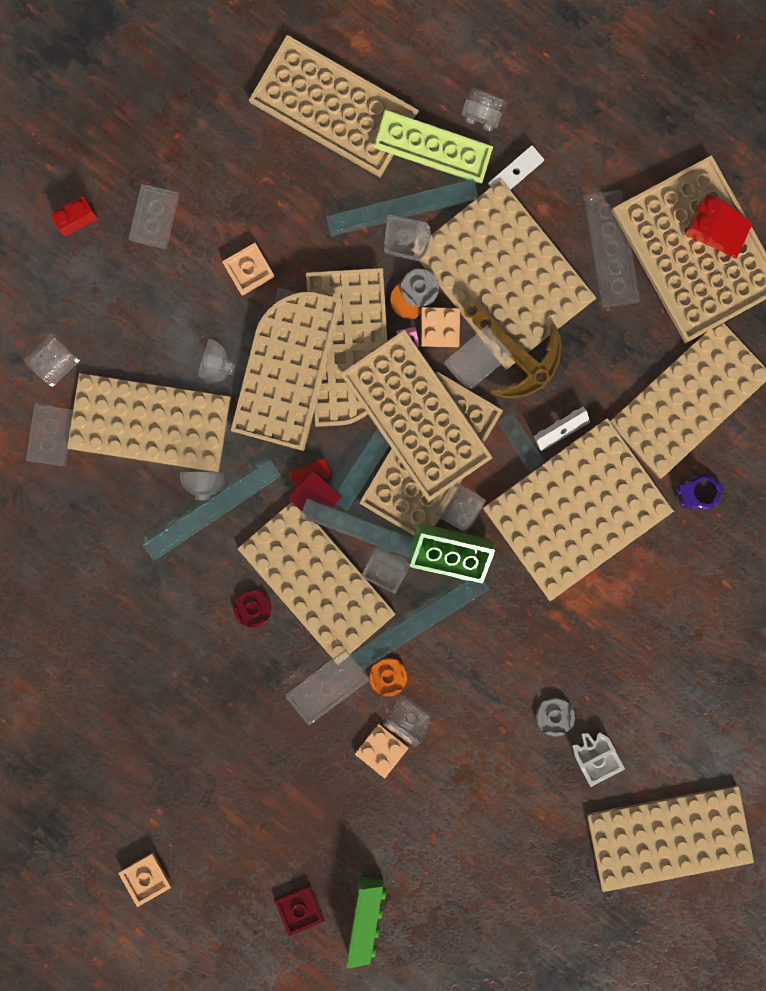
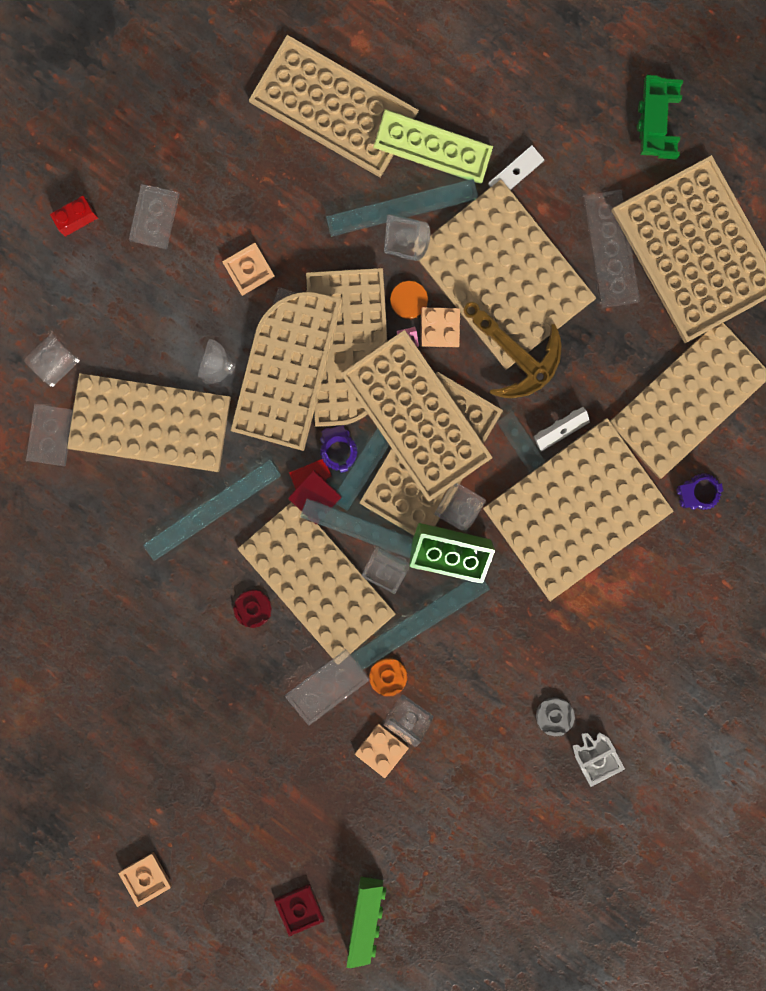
(202, 483): clear brick -> none
(334, 435): none -> dark purple piece
(419, 288): light grey tile -> none
(478, 358): clear tile -> none
(484, 109): clear brick -> none
(654, 117): none -> green bracket
(670, 838): tan plate -> none
(718, 226): red slope -> none

